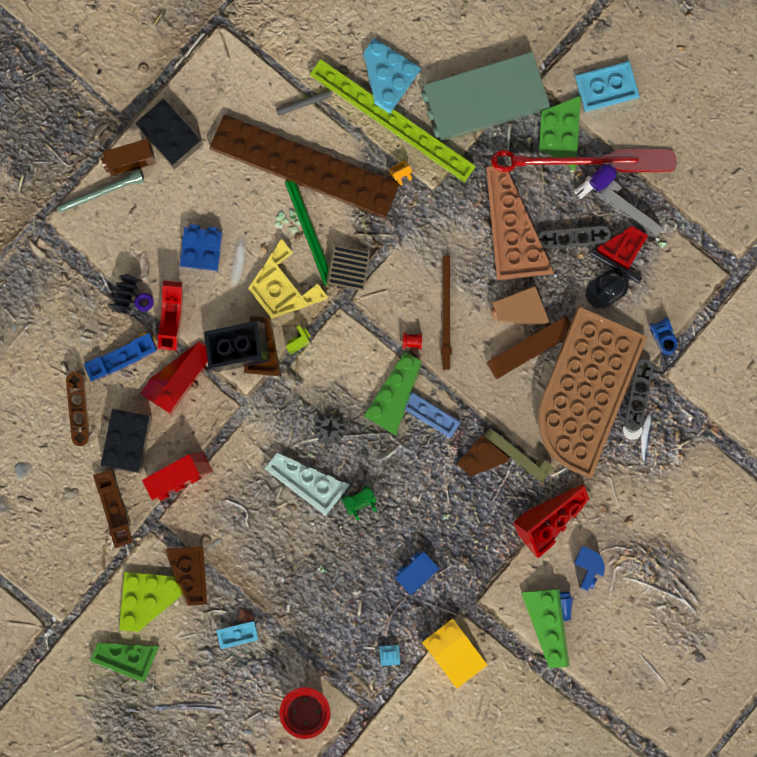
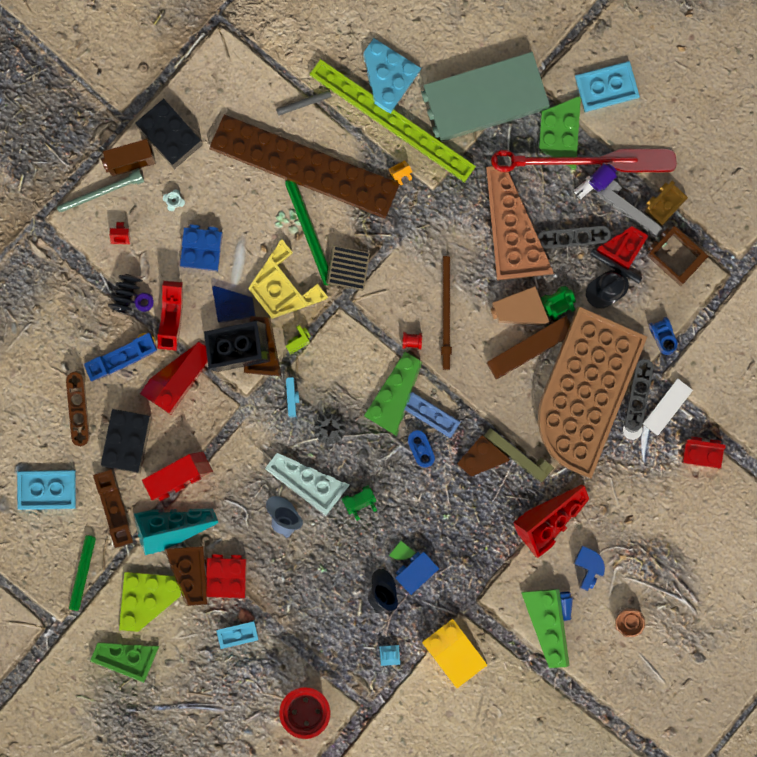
(46, 489): none -> medium azure tile
(82, 573): none -> green axle
(120, 234): none -> red tile
(166, 529): none -> teal wedge
(173, 195): none -> light aqua plate
(226, 576): none -> red plate
(232, 305): none -> clear blue wing
(284, 516): none -> sand blue piece
(292, 397): none -> medium azure plate
(383, 592): none -> black piece
(402, 552): none -> bright green tile
(421, 449): none -> blue plate
(558, 302): none -> green piece
(630, 622): none -> nougat hair
(666, 203): none -> pearl gold bracket
(667, 234): none -> reddish brown window
(667, 407): none -> white tile
(703, 453): none -> red bracket

